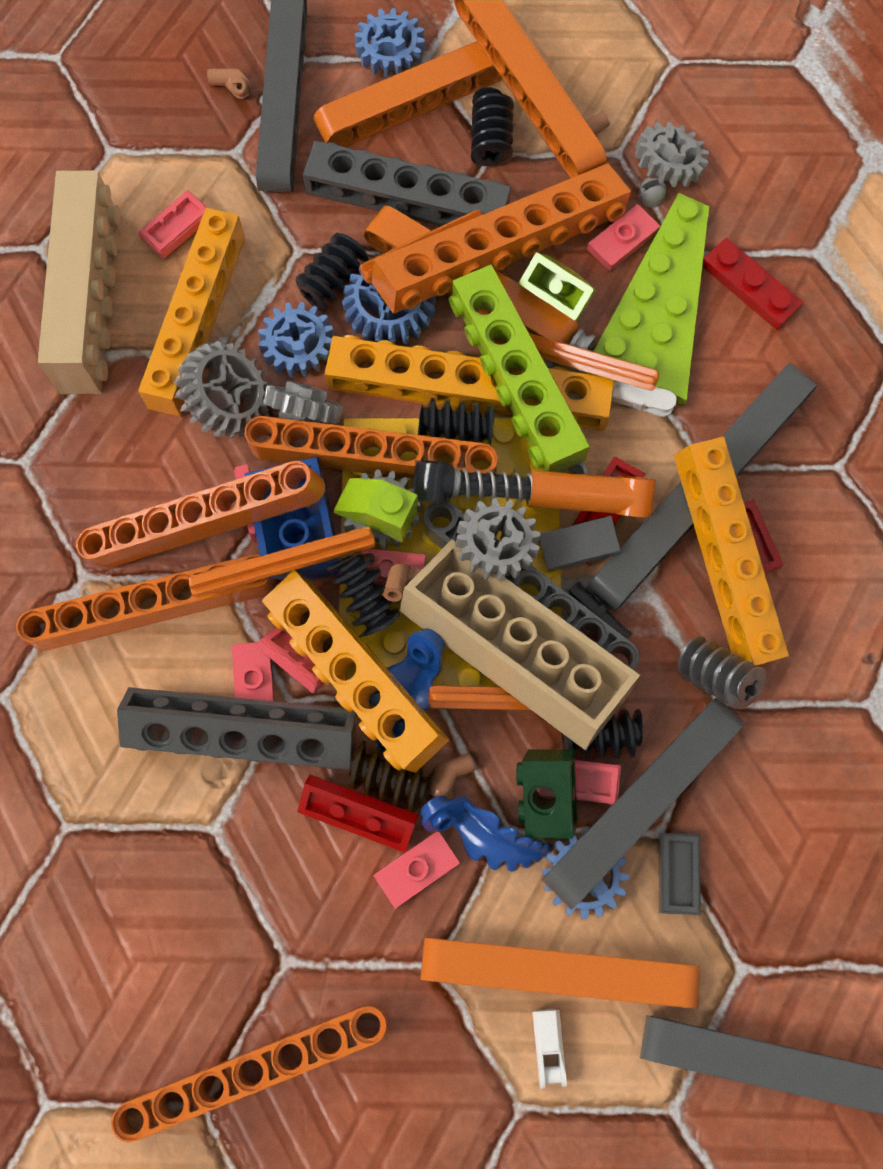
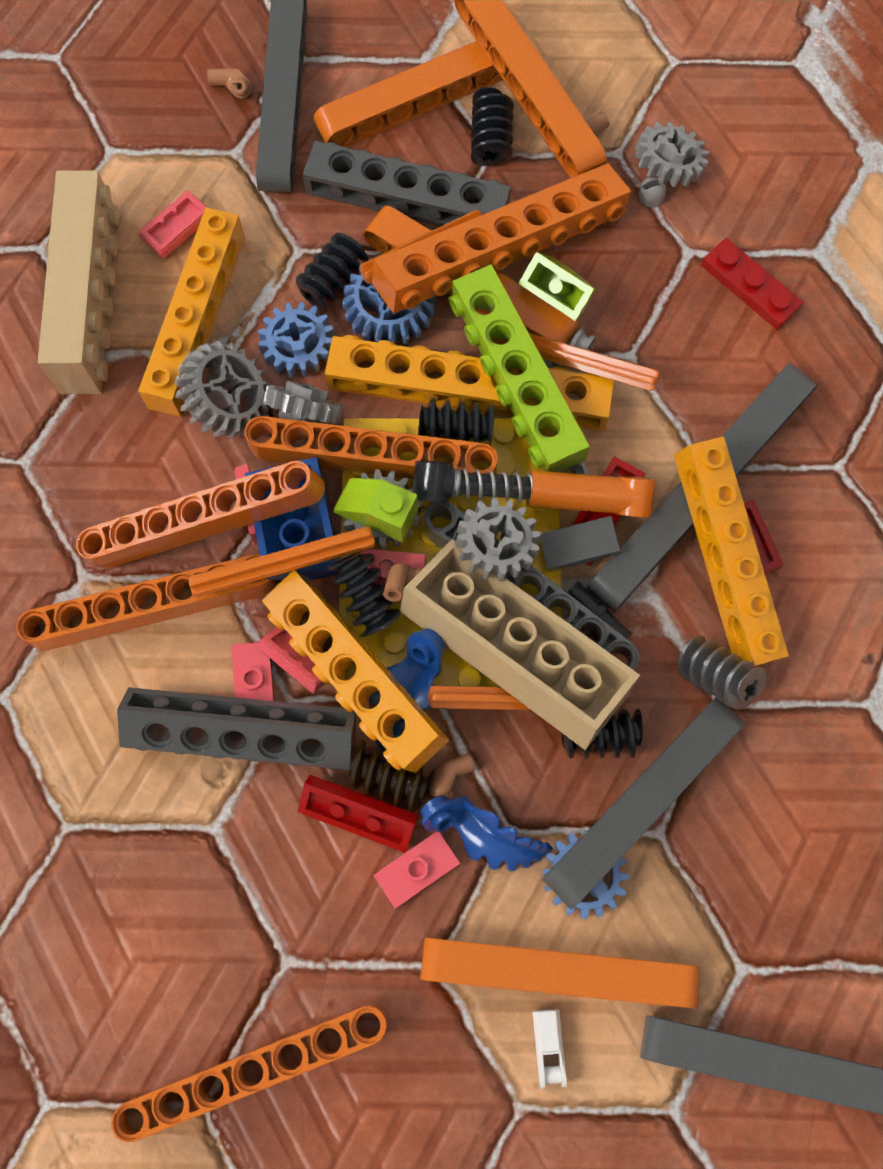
(389, 42): medium blue gear -> none
(548, 816): dark green brick -> none
(594, 782): coral plate -> none
(623, 237): coral plate -> none
(656, 402): white bar -> none
(661, 303): lime wing -> none
(679, 874): dark grey tile -> none

